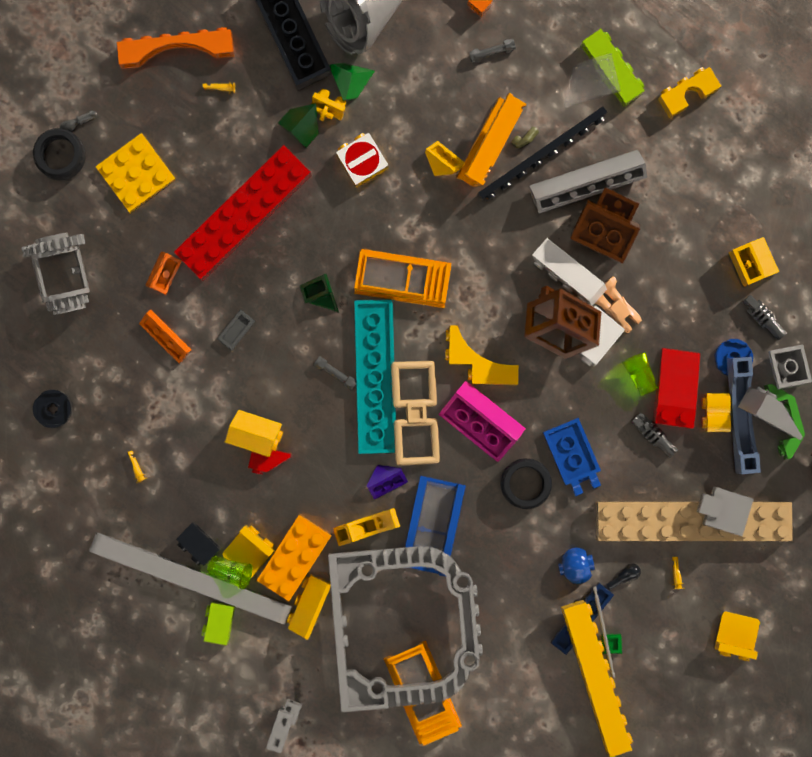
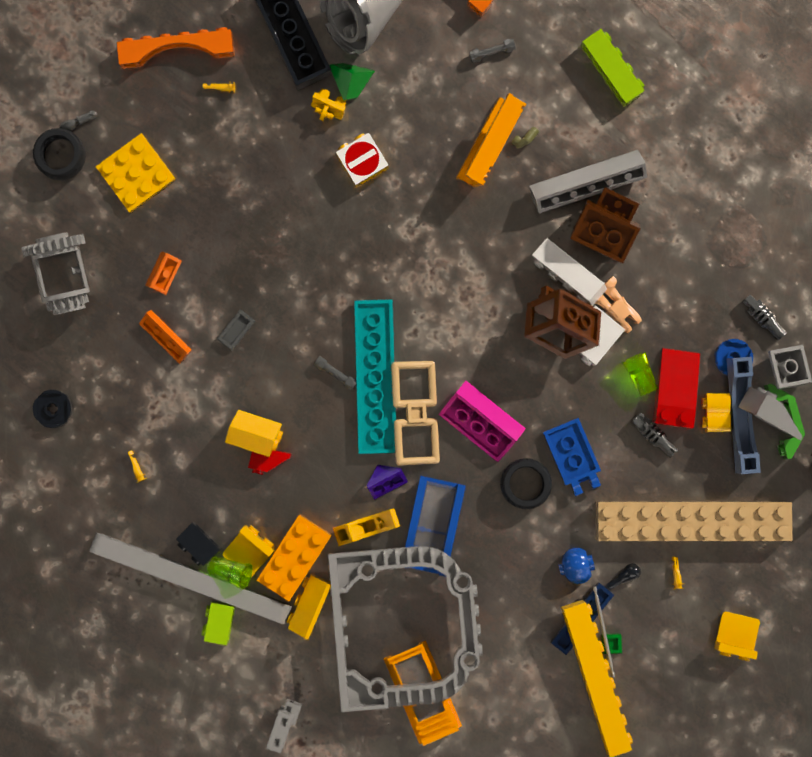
(243, 213): red brick -> none
(301, 124): dark green slope -> none
(319, 293): dark green slope -> none
(402, 278): light orange piece -> none
(443, 160): yellow slope -> none
(482, 371): yellow arch -> none
(536, 159): black plate -> none
(592, 80): clear slope -> none
(703, 82): yellow arch -> none
(725, 510): light grey piece -> none
(753, 261): yellow slope -> none

